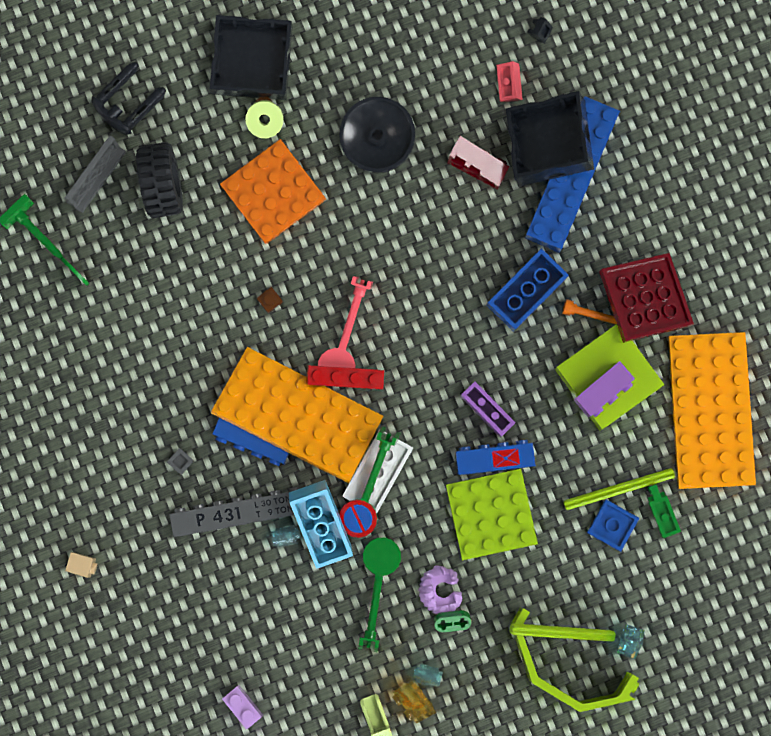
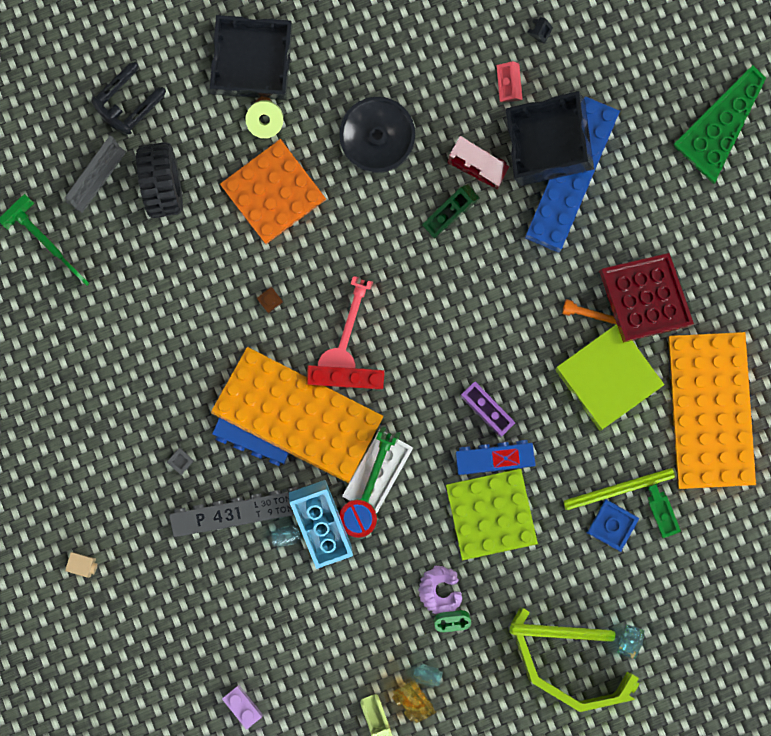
(380, 558): green piece -> none
(451, 210): none -> dark green slope
(527, 290): blue brick -> none
(604, 390): medium lavender brick -> none
(715, 132): none -> green wing

